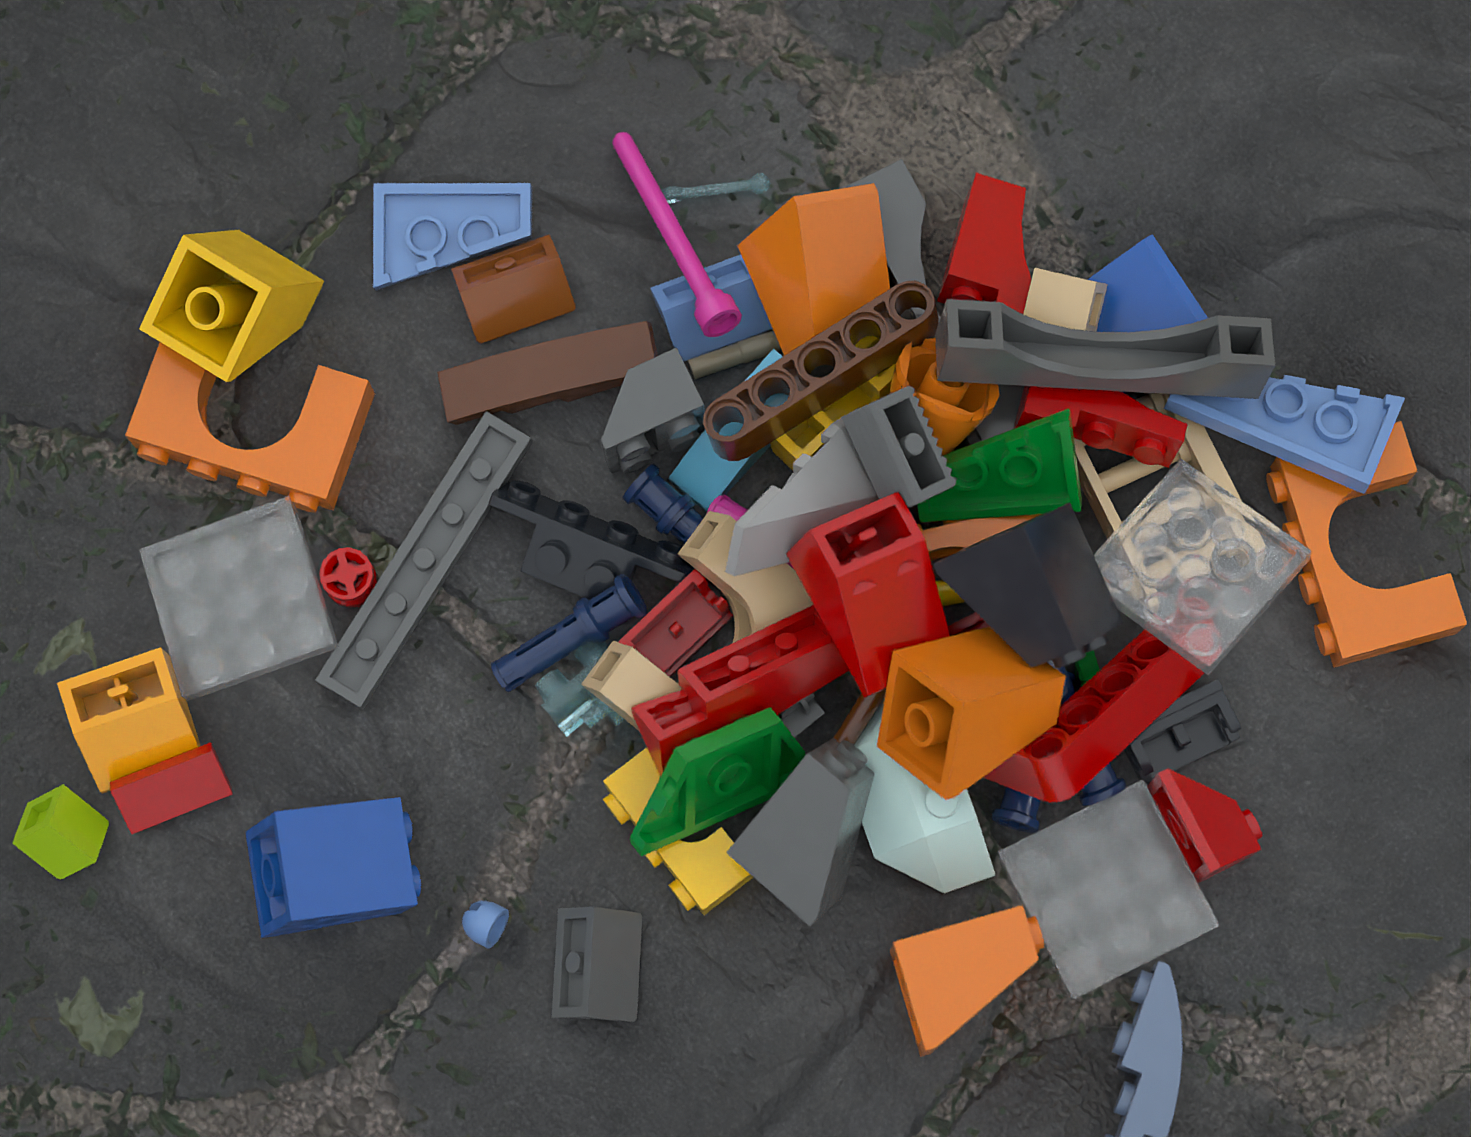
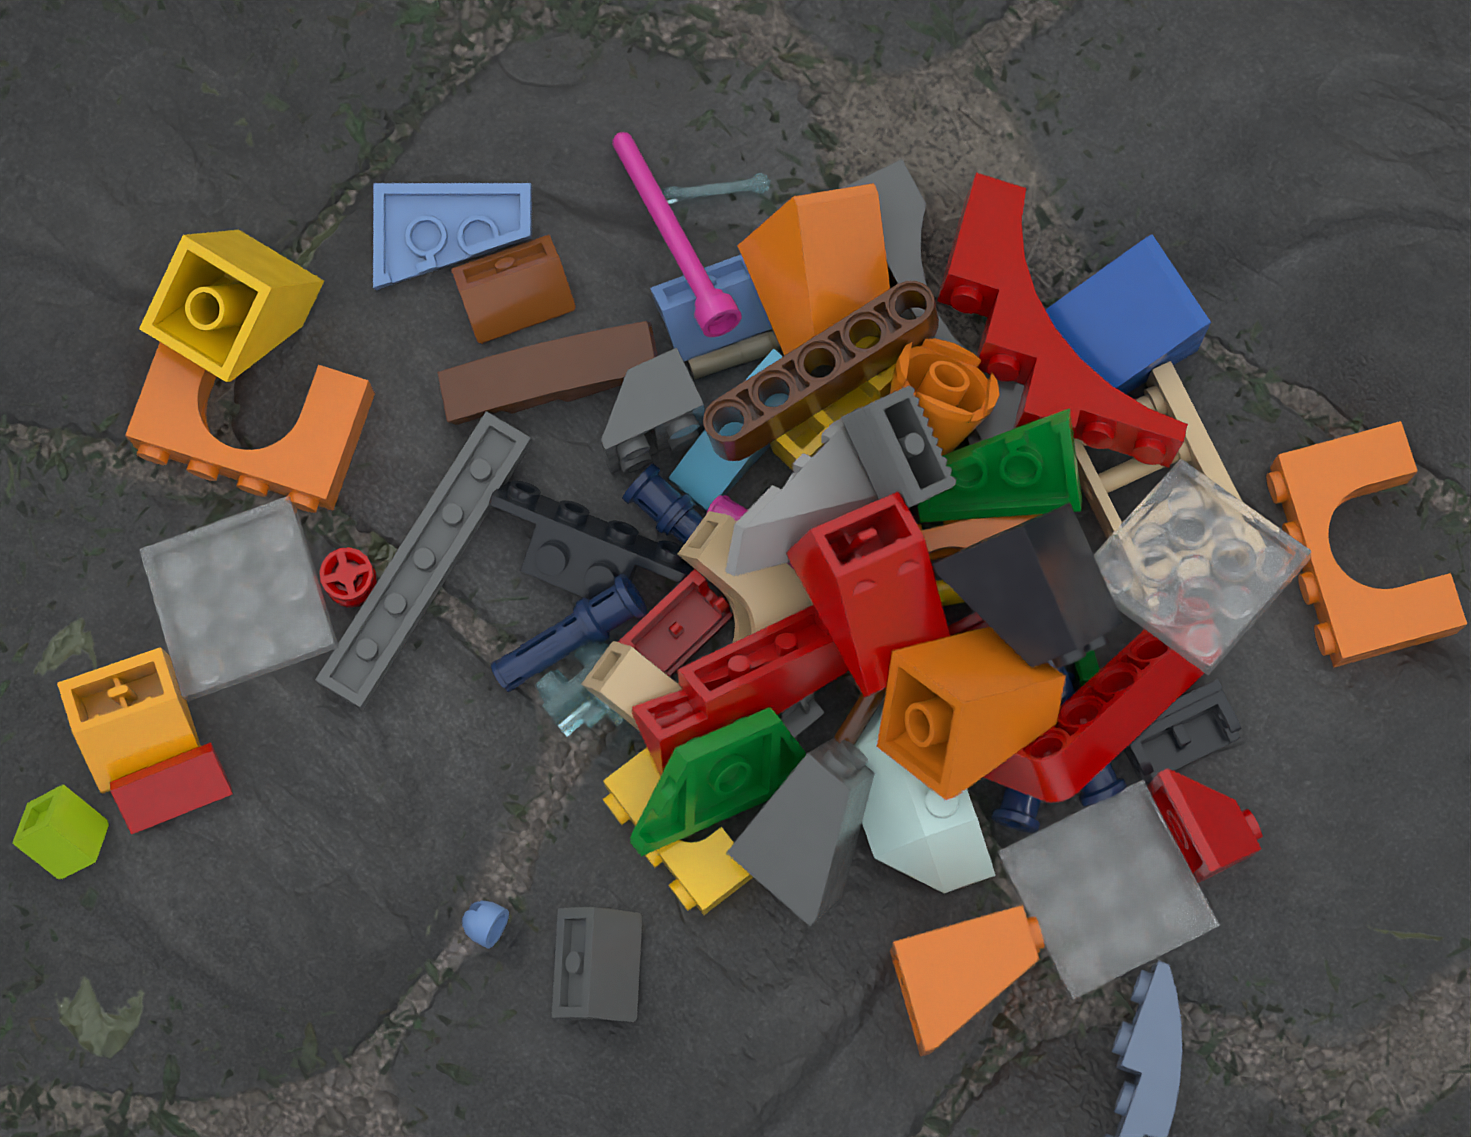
(332, 865): blue slope -> none
(1065, 300): tan panel -> none
(1200, 358): dark grey arch -> none
(1305, 425): medium blue wing -> none

